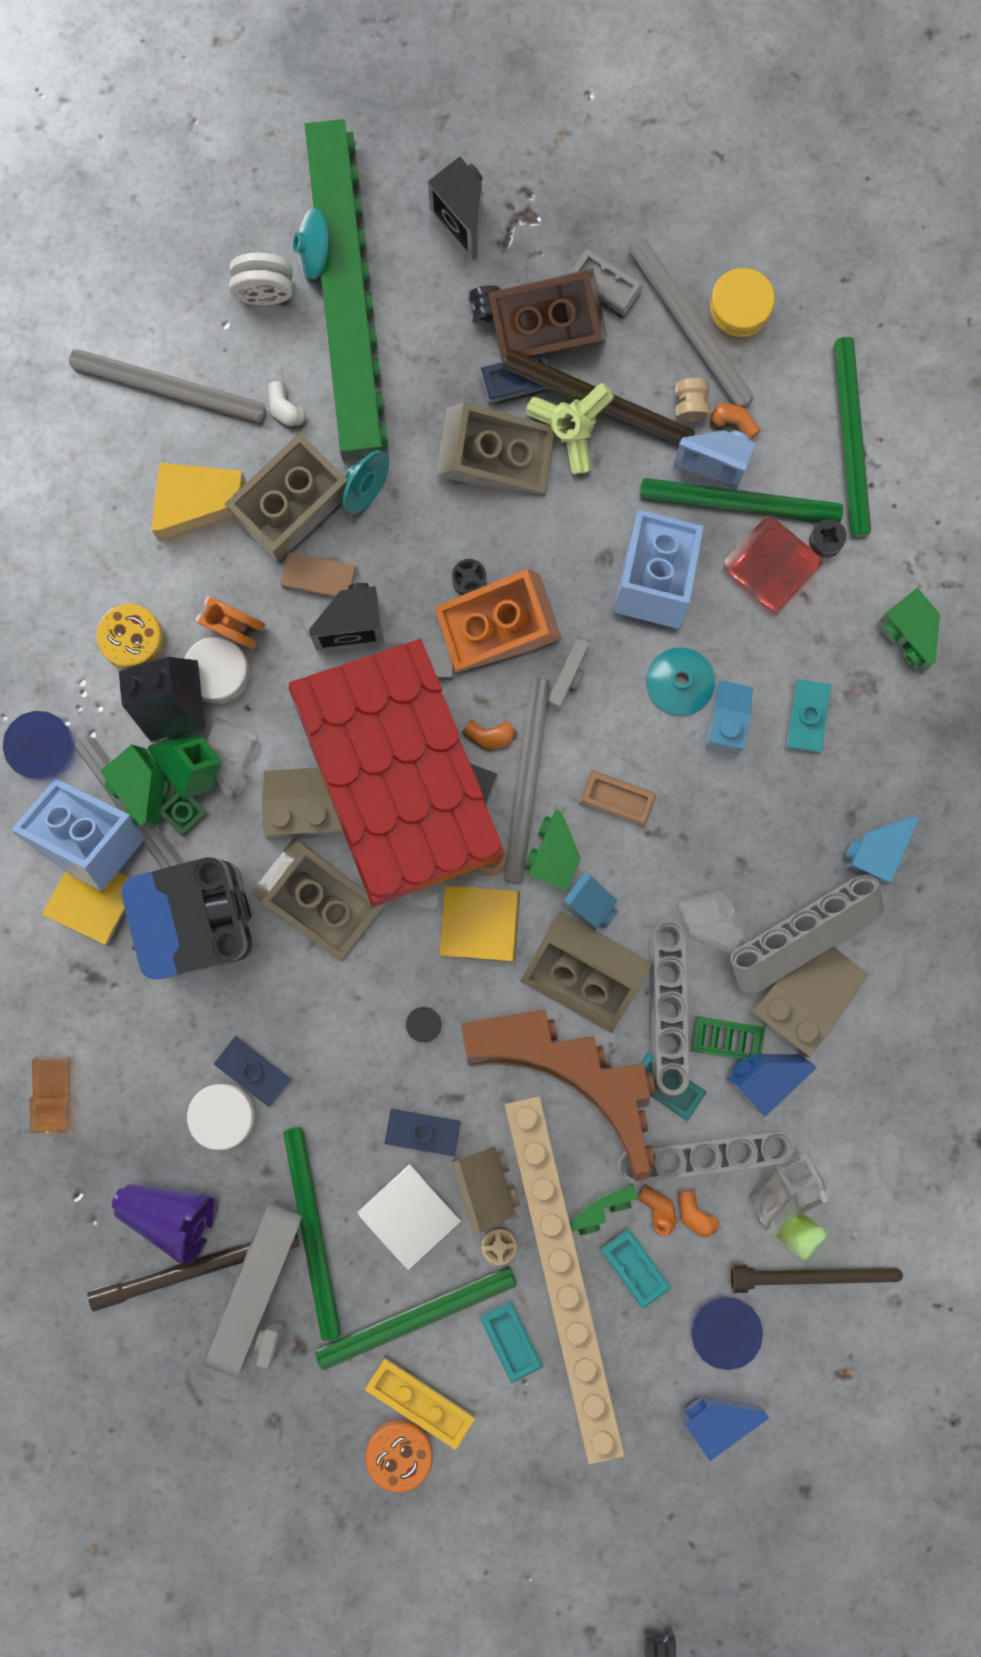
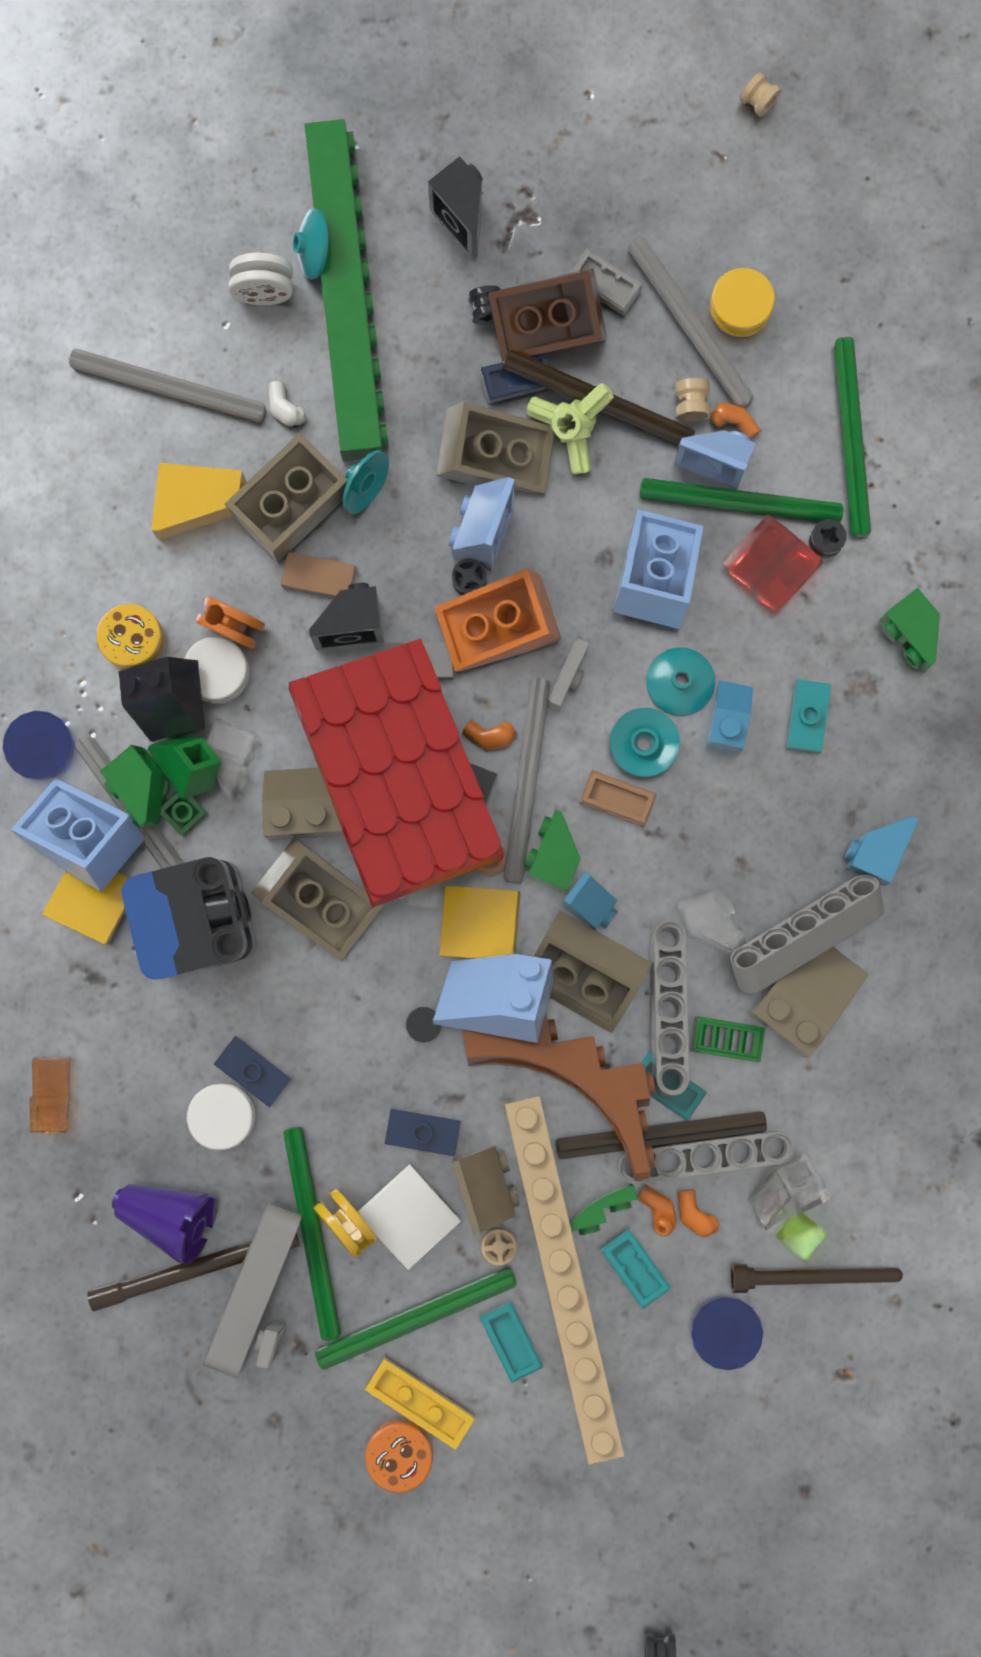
(346, 1224): none -> yellow head
(484, 522): none -> light blue slope
(497, 996): none -> light blue slope
(654, 727): none -> teal dish
(665, 1134): none -> dark brown axle
(721, 1423): blue slope -> none
(760, 94): none -> tan wheel
(769, 1078): blue slope -> none

